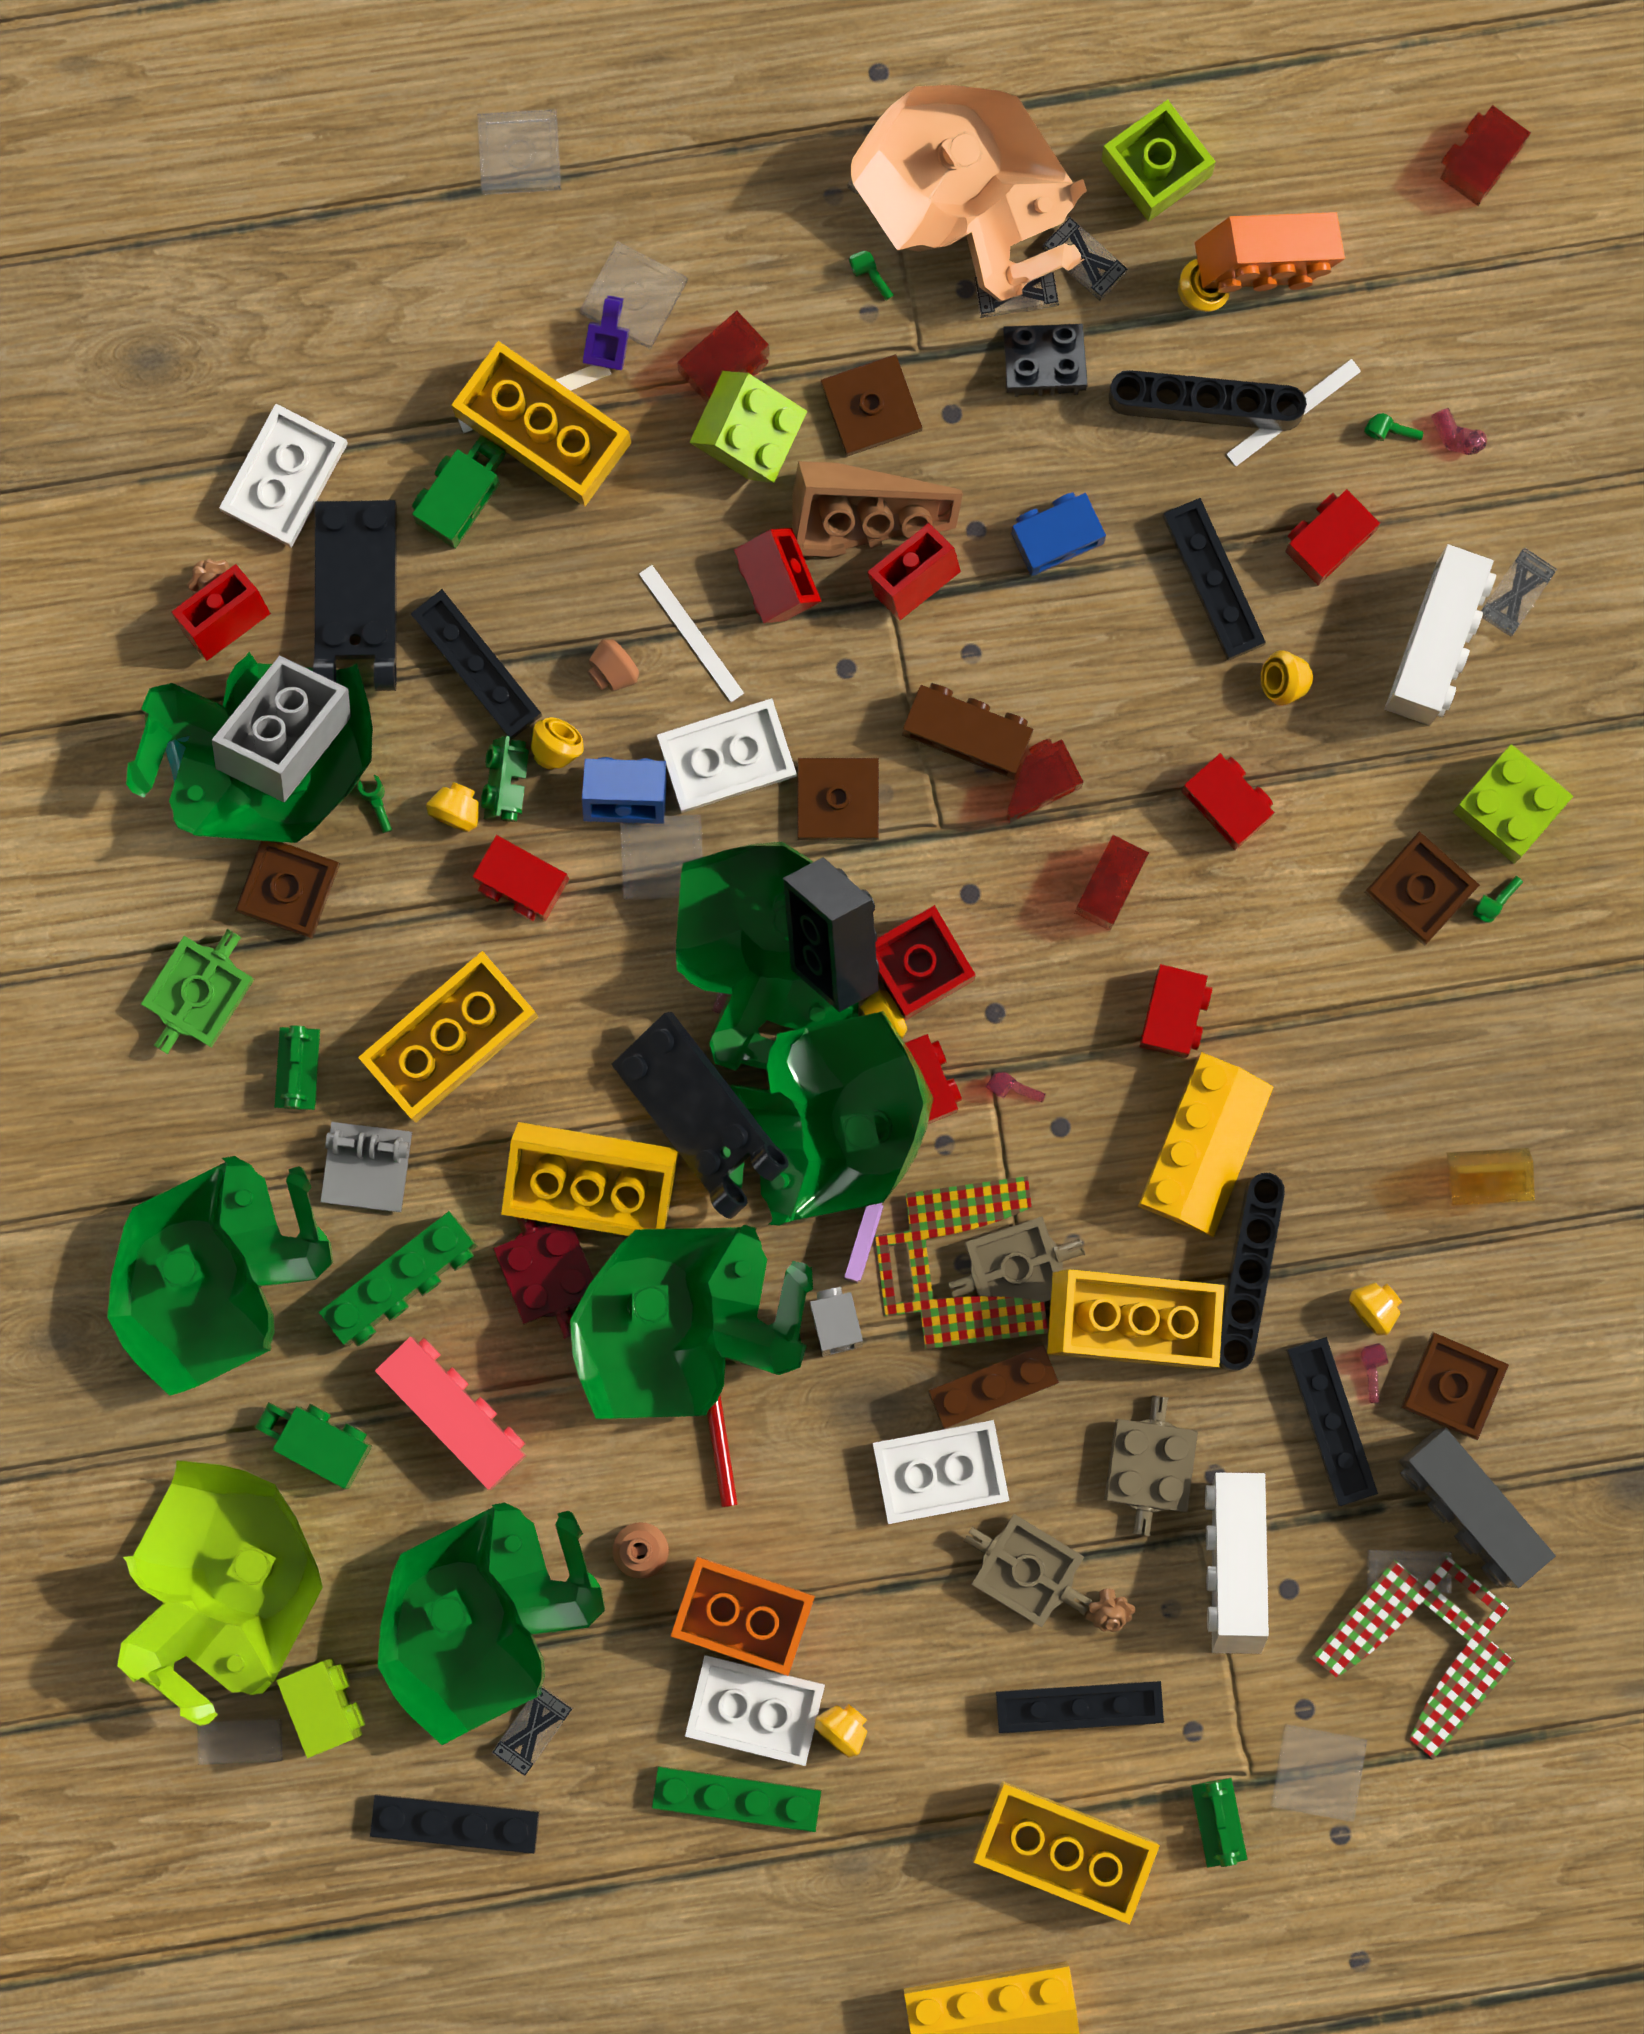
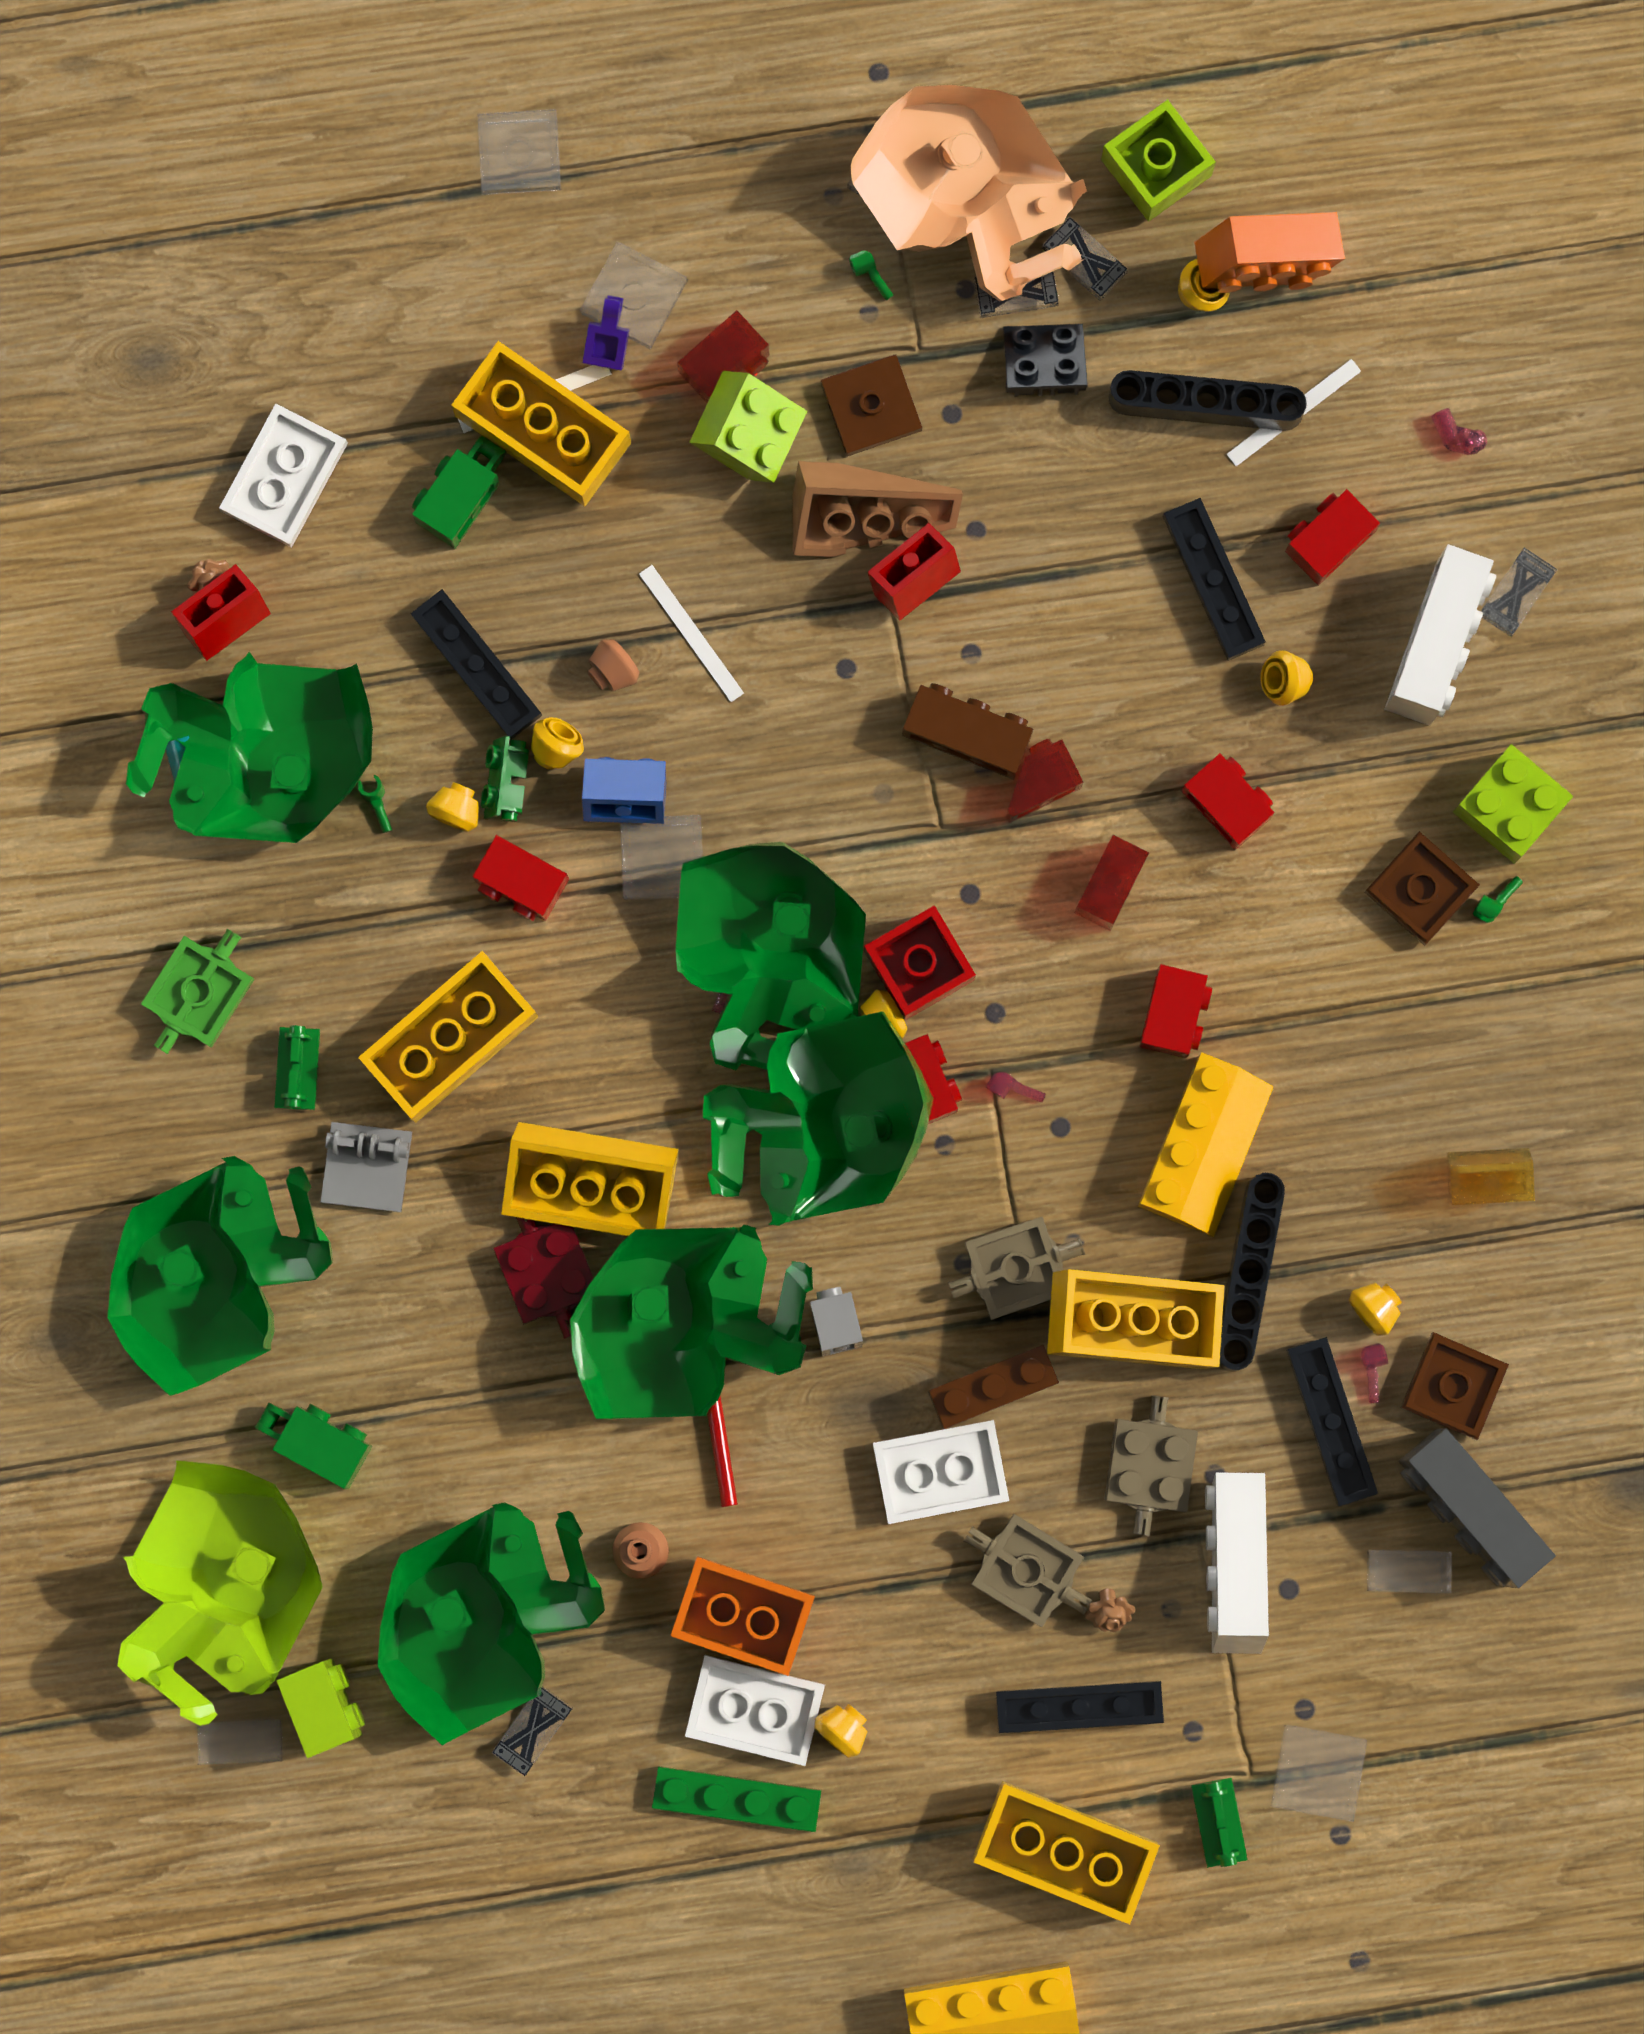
(281, 728): light grey brick -> none
(287, 887): reddish brown plate -> none
(356, 587): black hinge -> none
(398, 1279): green brick -> none
(451, 1413): coral brick -> none
(454, 1823): black plate -> none
(697, 1111): black hinge -> none
(727, 755): white plate -> none
(777, 575): red brick -> none
(831, 934): black brick -> none
(838, 798): reddish brown plate -> none
(863, 1243): lavender tile -> none
(959, 1318): piece -> none
(1057, 533): blue brick -> none
(1382, 424): green hand -> none
(1469, 1676): piece -> none
(1484, 155): clear red brick -> none

